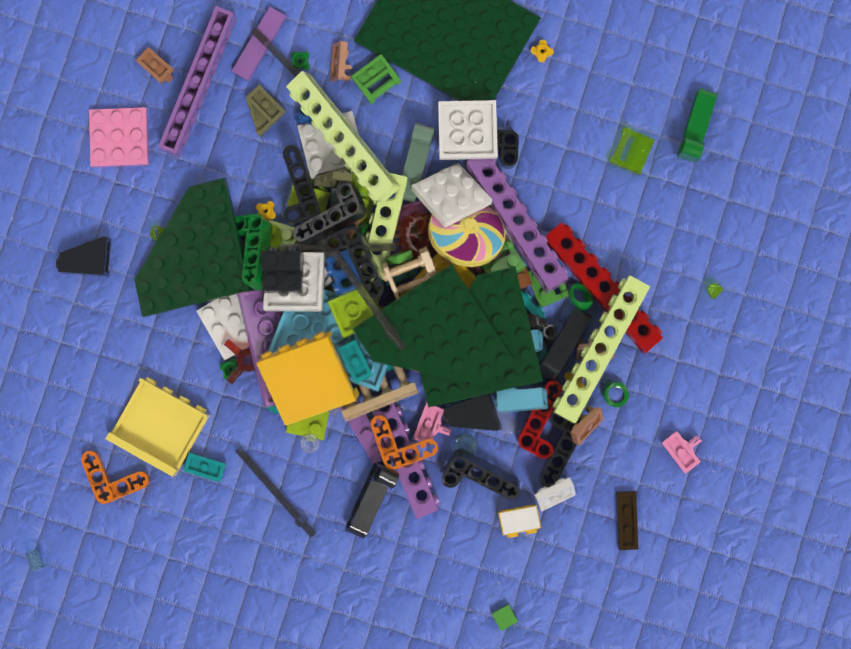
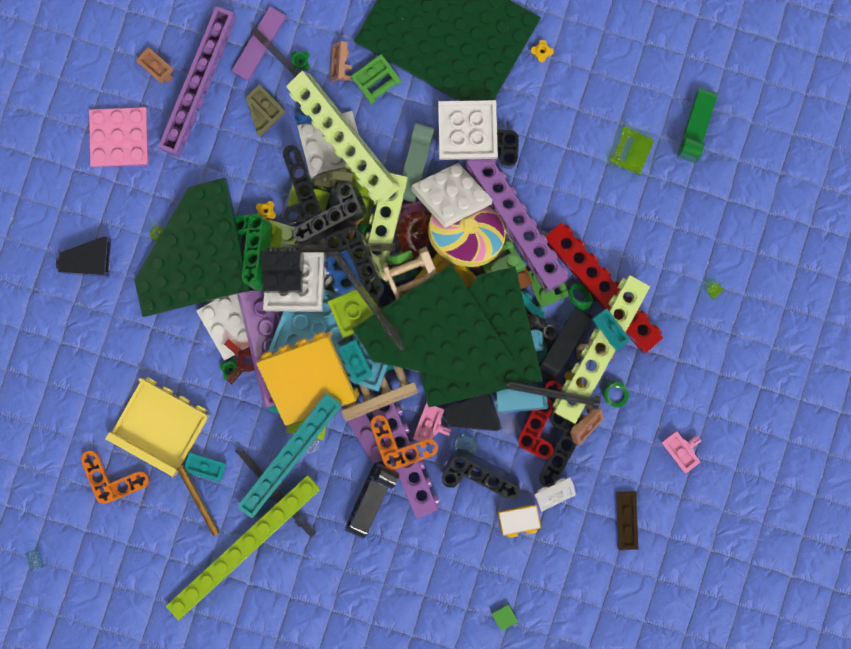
(198, 500): none -> pearl gold bar
(243, 547): none -> lime plate
(290, 454): none -> teal plate
(595, 402): none -> black bar
(611, 329): none -> teal plate

